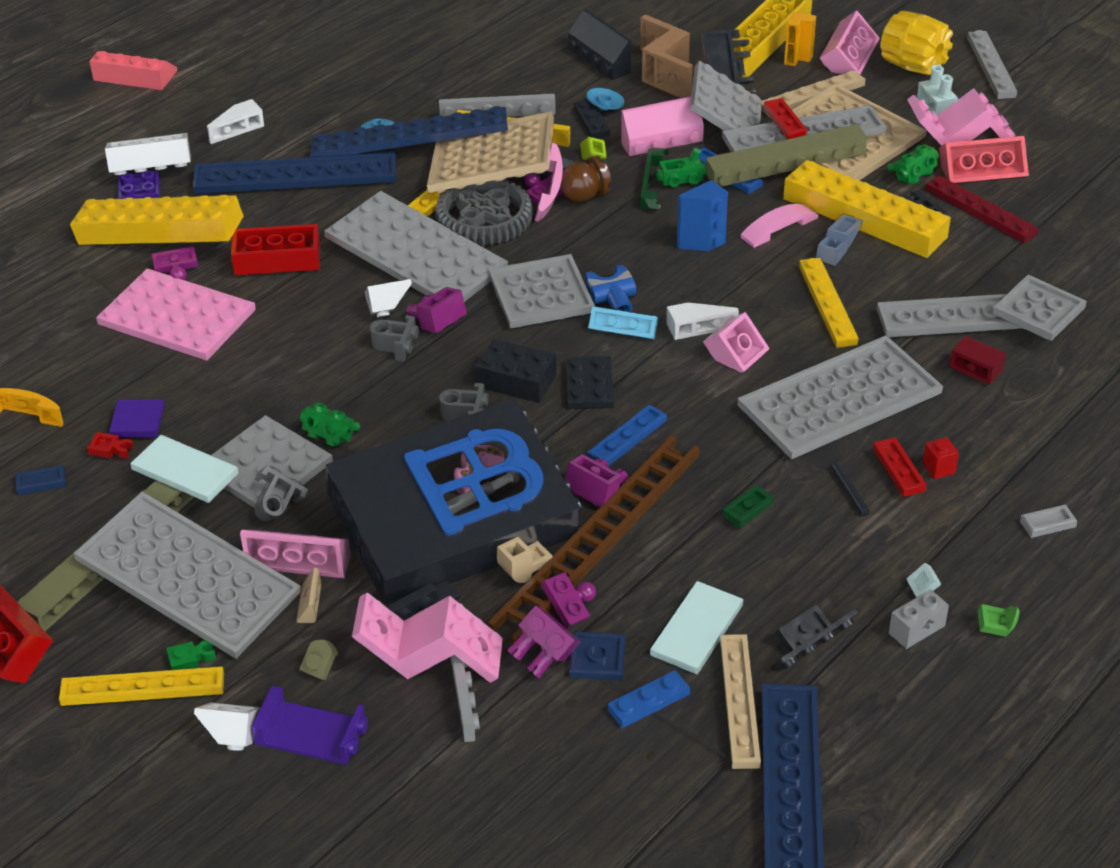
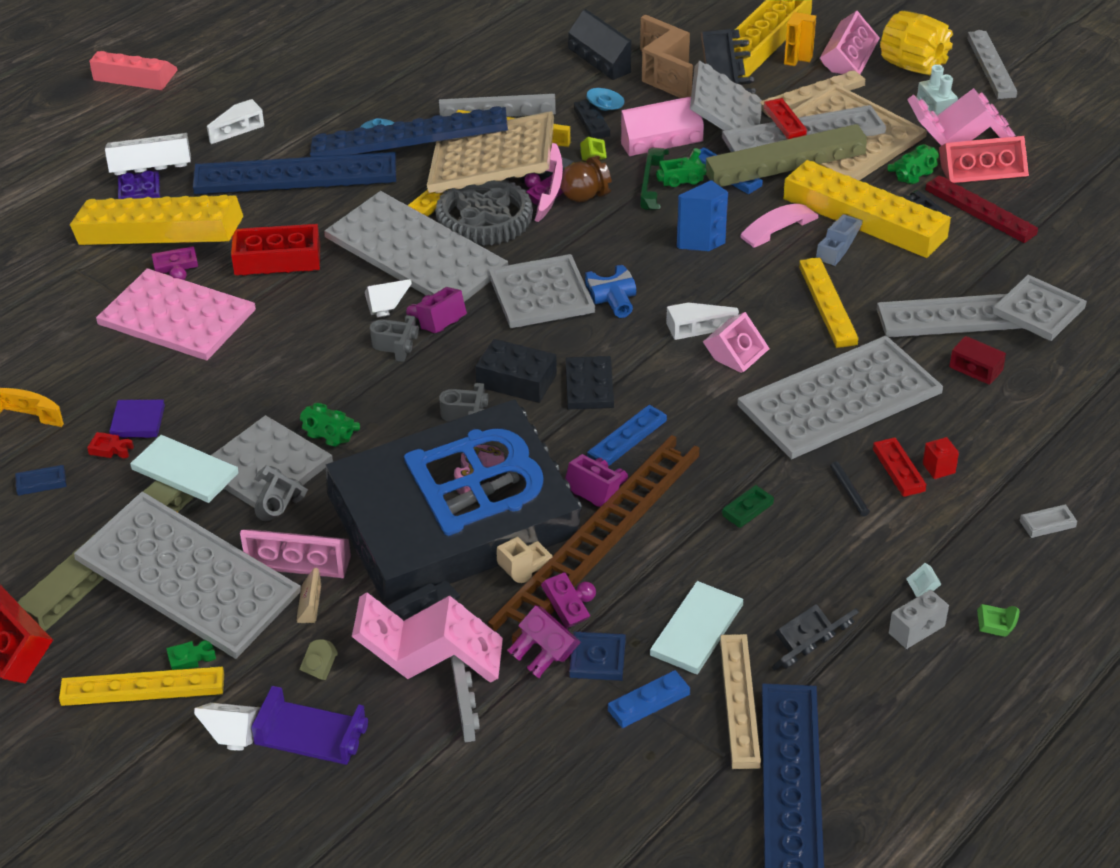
(623, 322): medium azure plate -> none

